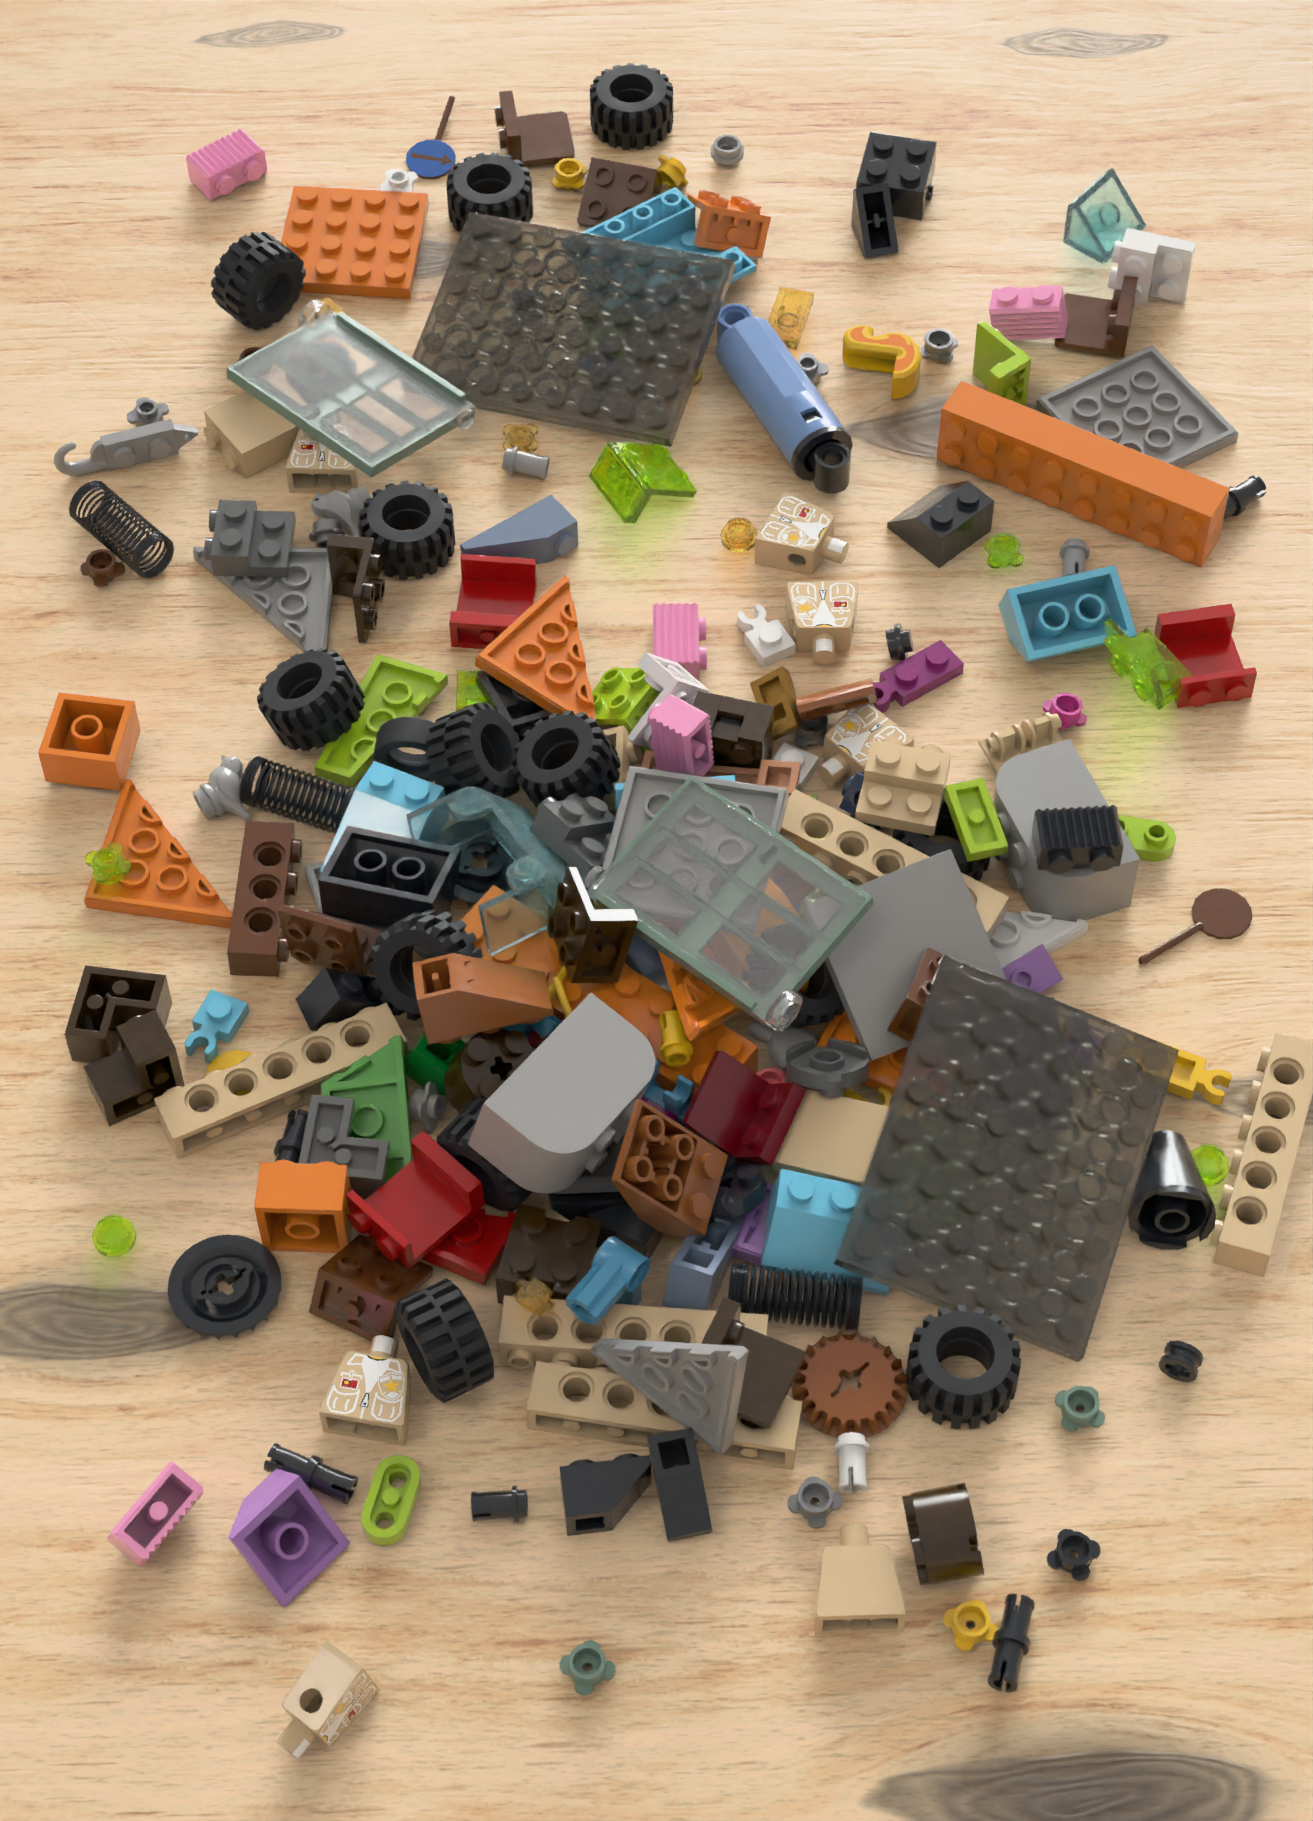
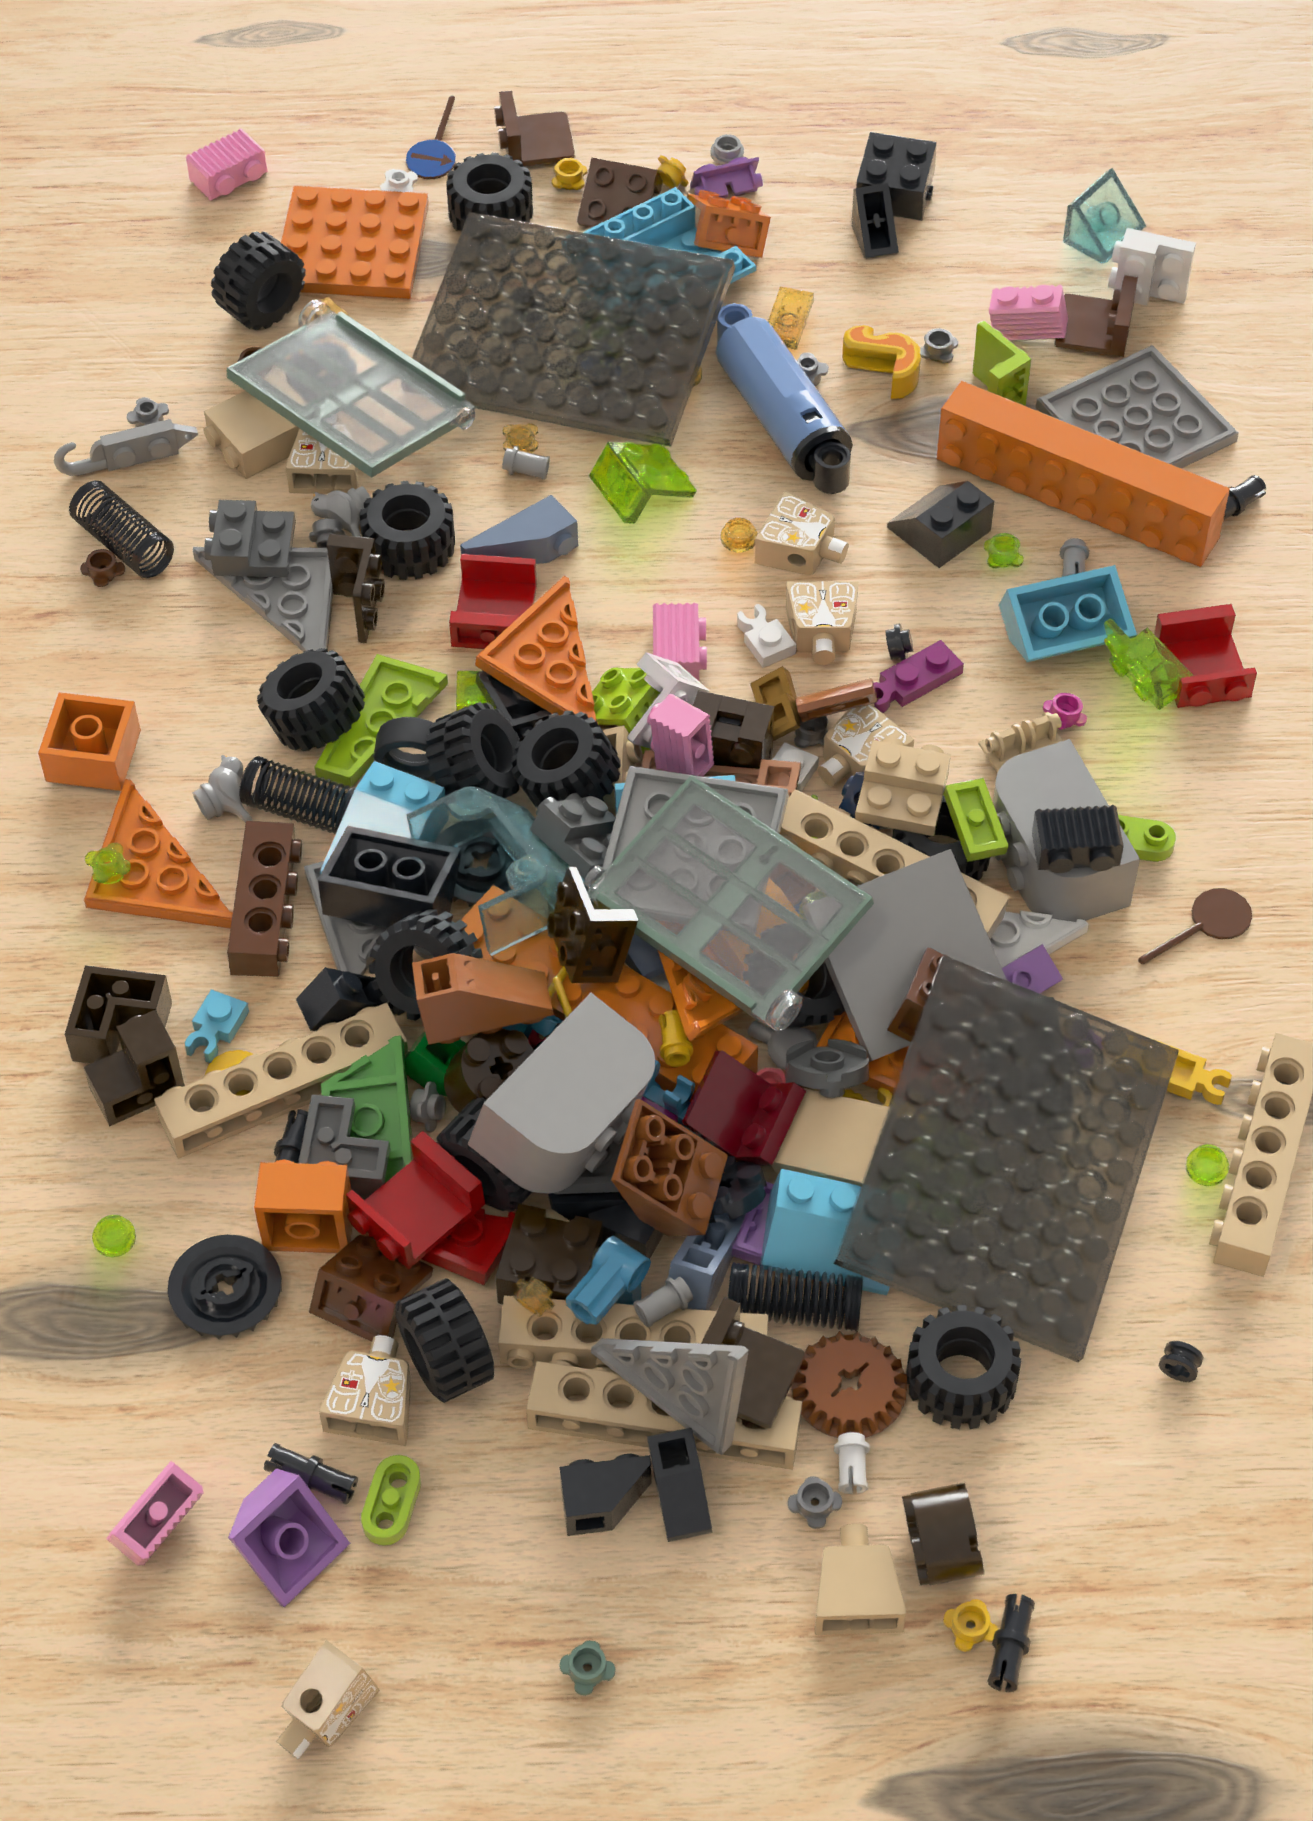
(328, 940): reddish brown bracket -> none
(499, 1504): black pin -> none
(631, 106): black tyre -> none
(663, 1301): none -> light grey pin
(737, 173): none -> medium lavender hinge
(1076, 1542): black plate -> none
(1079, 1396): sand green plate -> none
(1170, 1196): black cone -> none

